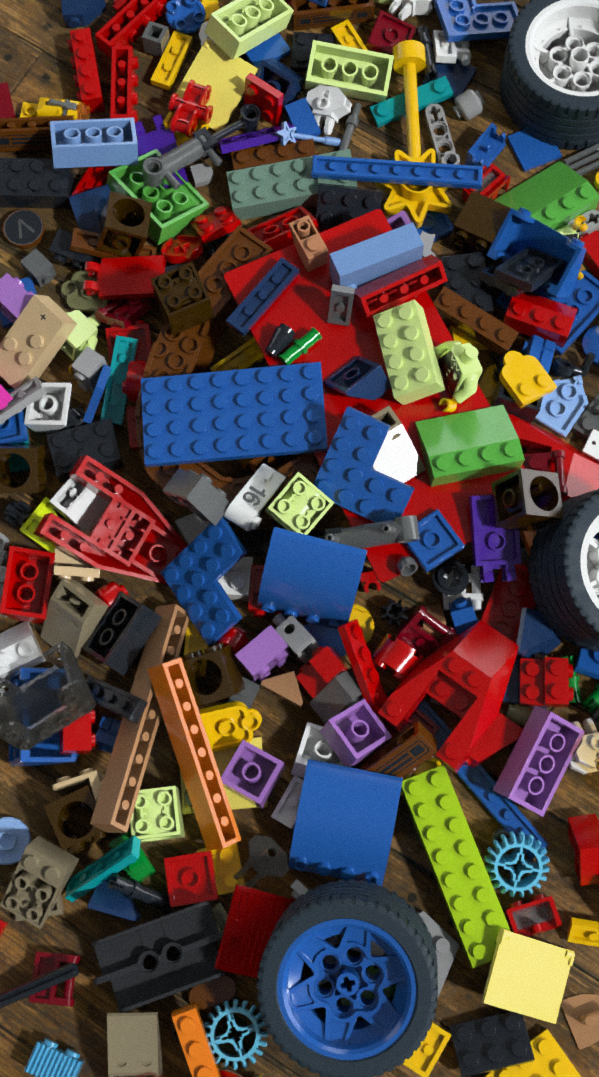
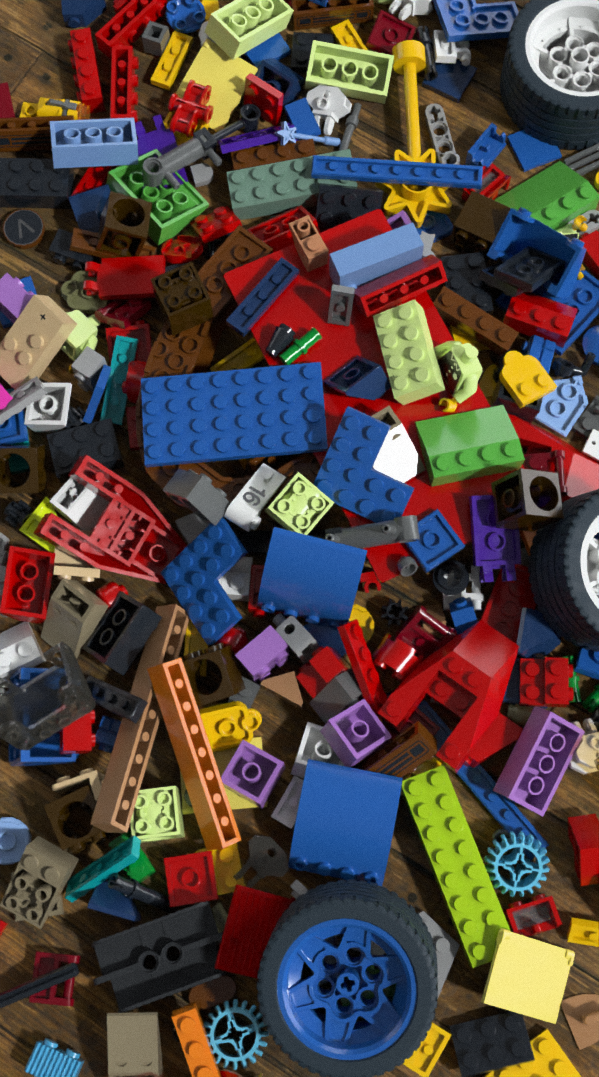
(38, 268): dark grey brick -> none
(394, 108): teal plate -> none
(468, 104): light grey head -> none

